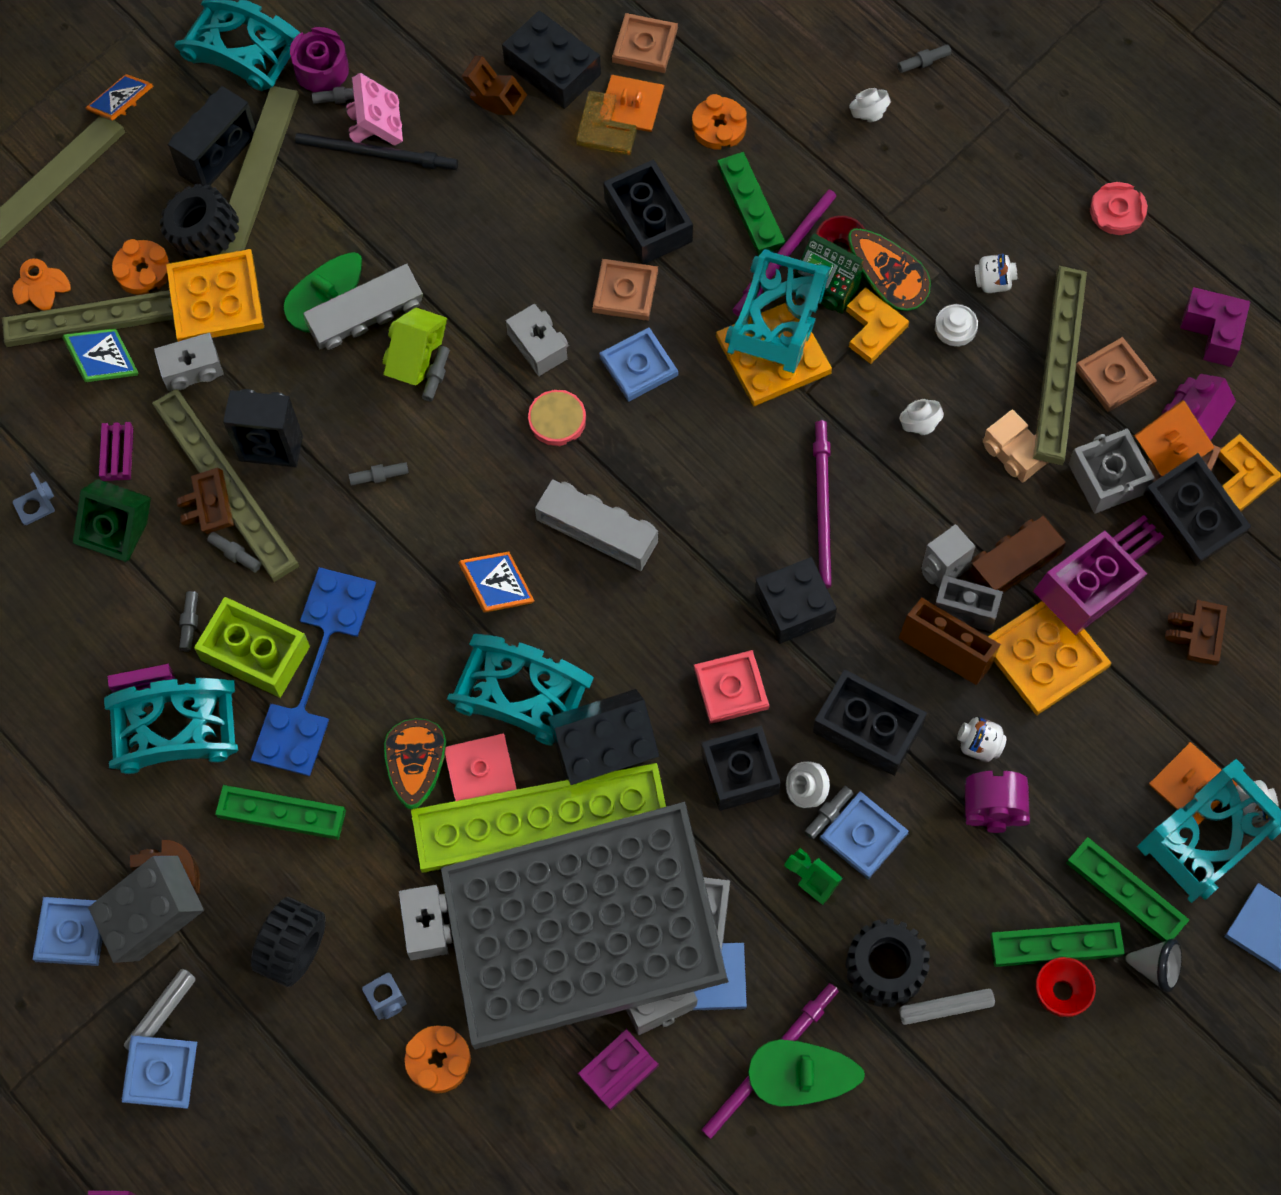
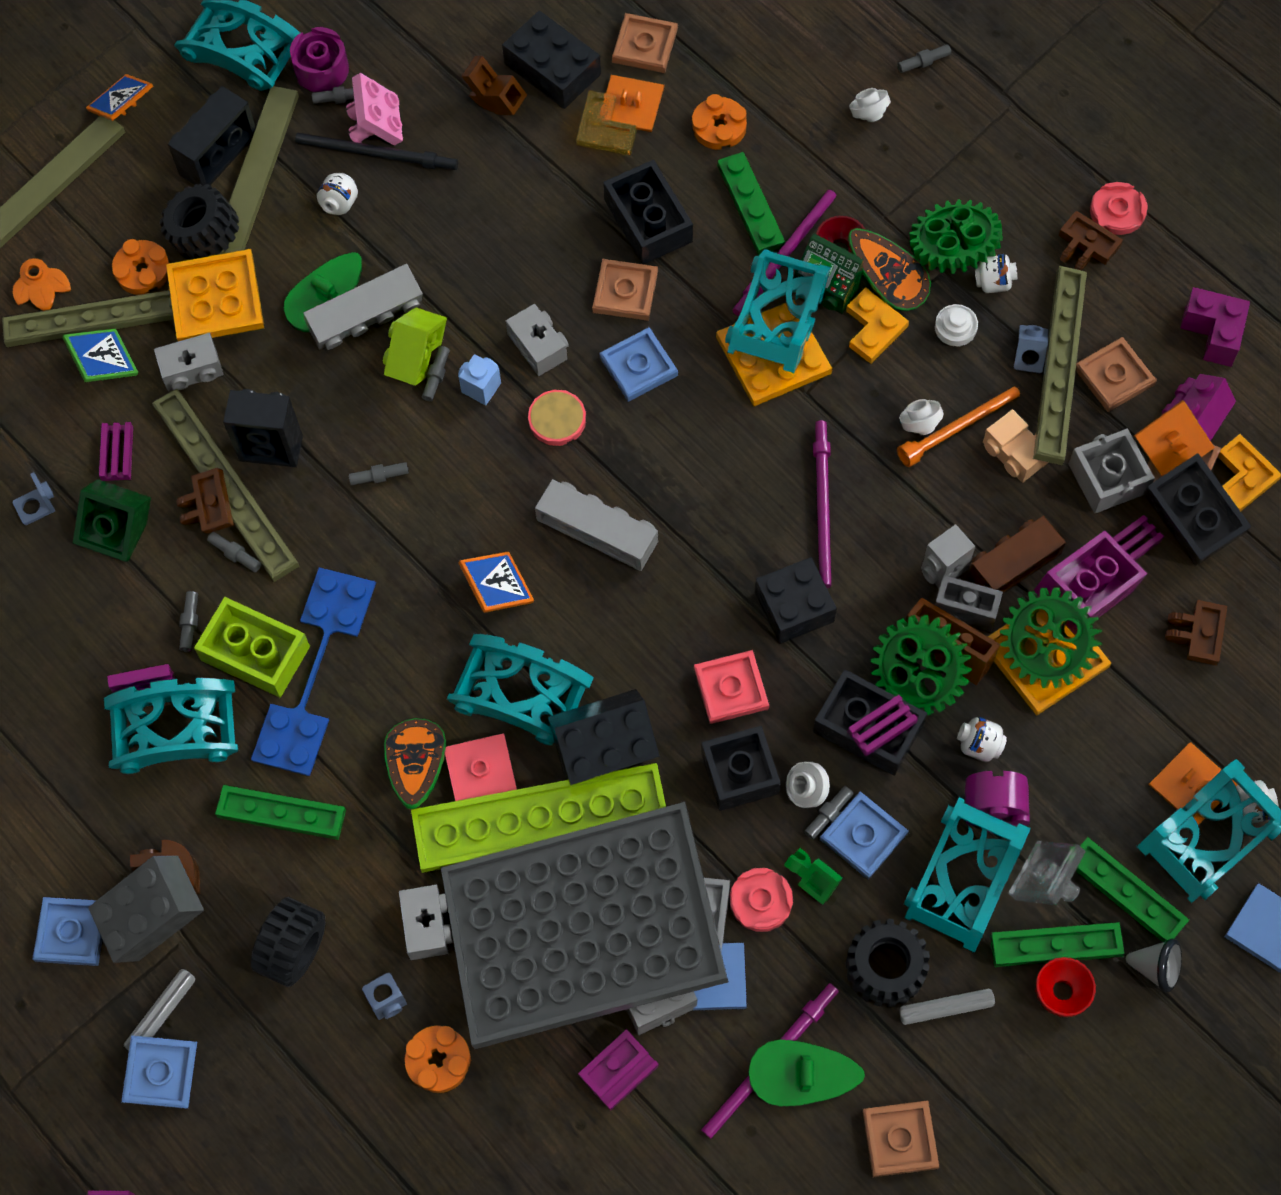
(338, 193): none -> white head
(479, 378): none -> light blue brick
(761, 899): none -> coral tile
(900, 1139): none -> nougat tile
(903, 710): none -> magenta tile
(912, 451): none -> orange piece
(928, 639): none -> green gear
(970, 224): none -> green gear
(972, 916): none -> teal fence
(1031, 338): none -> sand blue bracket
(1041, 663): none -> green gear
(1048, 874): none -> clear tile
(1090, 238): none -> reddish brown hinge

